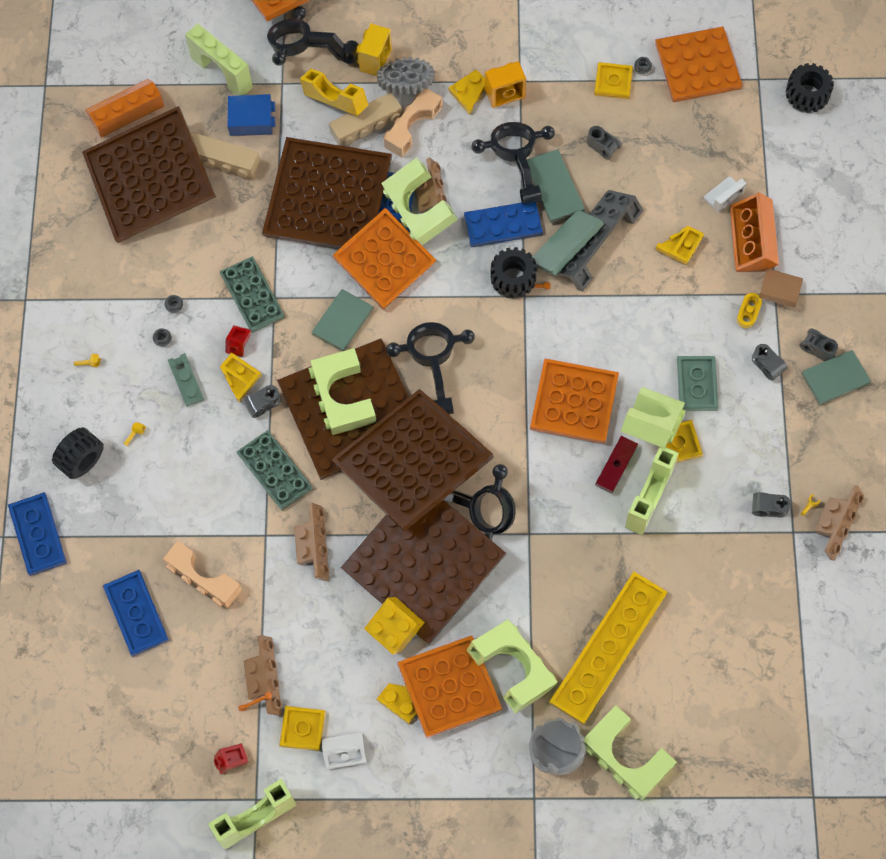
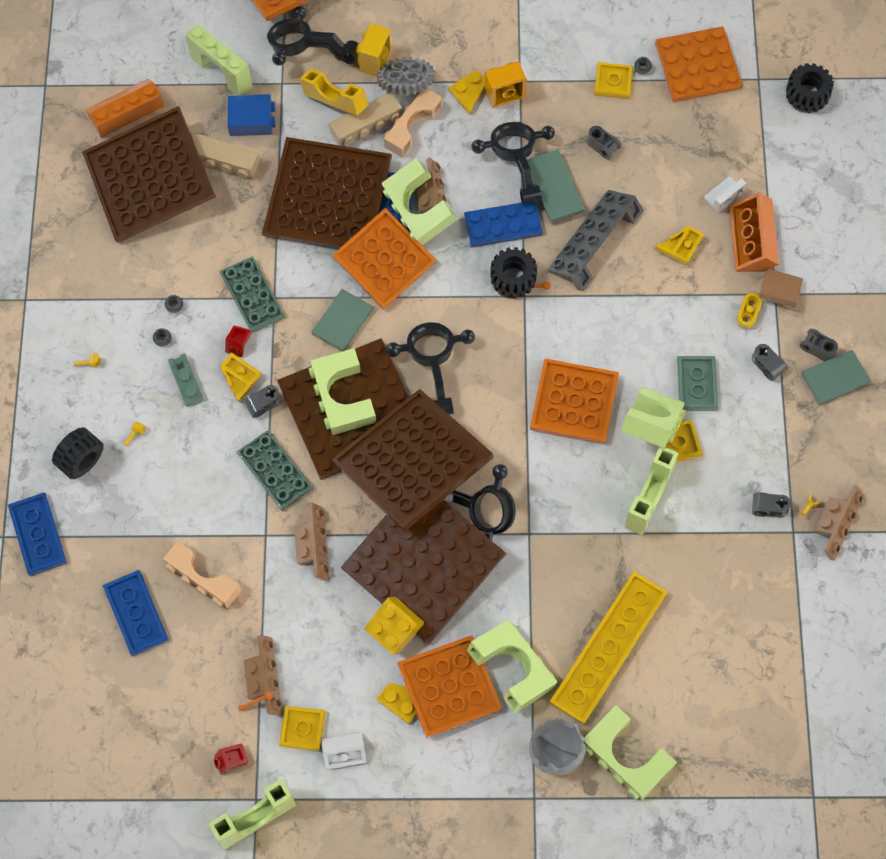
(567, 242): sand green tile -> none
(620, 455): dark red tile -> none

